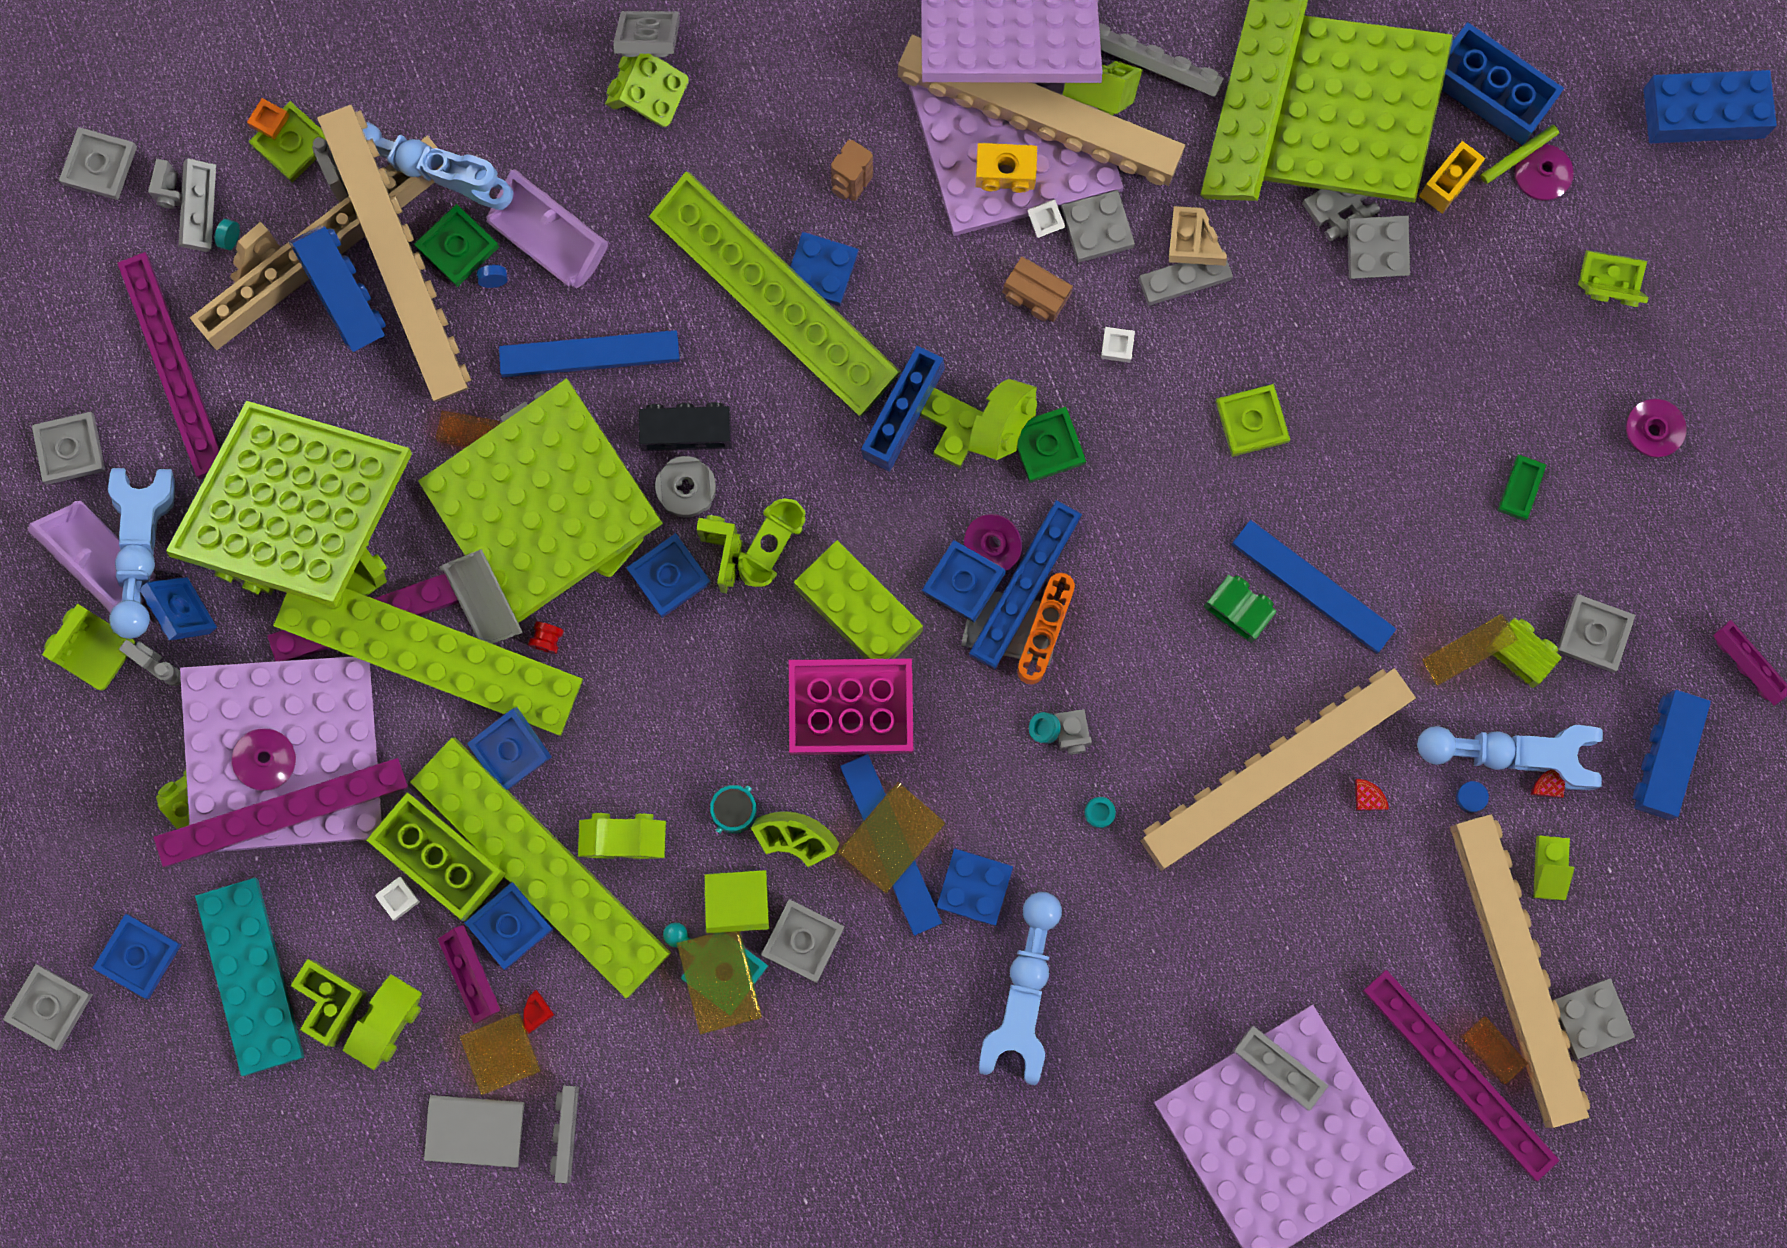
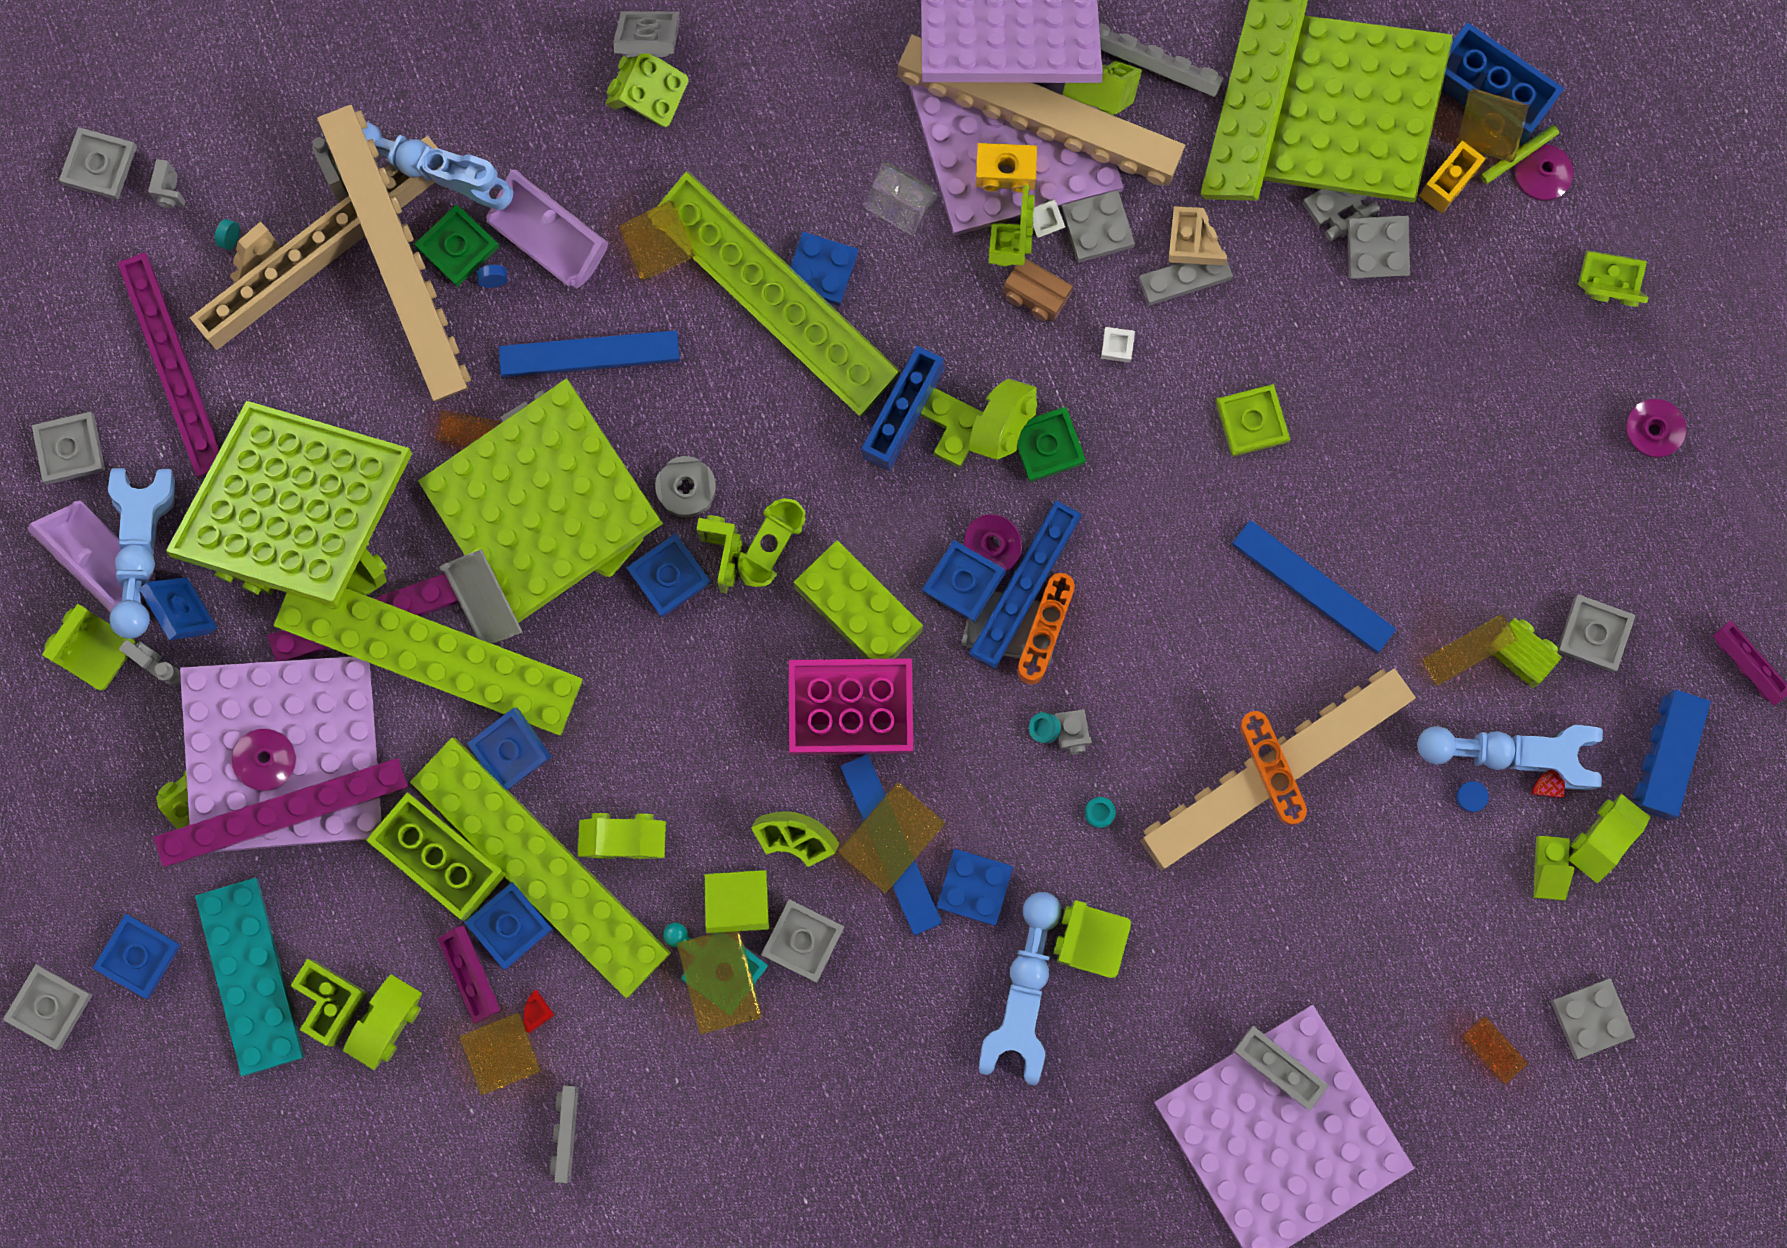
(197, 205): light grey plate -> none
(268, 119): orange plate -> none
(292, 148): lime tile -> none
(337, 288): blue brick -> none
(397, 898): white plate -> none
(474, 1131): light grey piece -> none
(545, 637): red wheel -> none
(657, 240): none -> clear yellow plate
(685, 427): black brick -> none
(733, 809): pearl dark grey piece -> none
(851, 171): medium nougat brick -> none
(900, 198): none -> clear bracket
(1013, 241): none -> lime bracket
(1092, 940): none -> lime bracket
(1240, 608): green brick -> none
(1277, 766): none -> orange beam
(1369, 797): red tile -> none
(1461, 1076): magenta plate -> none
(1493, 124): none -> clear yellow plate
(1520, 972): tan brick -> none
(1521, 487): green tile -> none
(1608, 837): none -> lime brick
(1709, 106): blue brick -> none

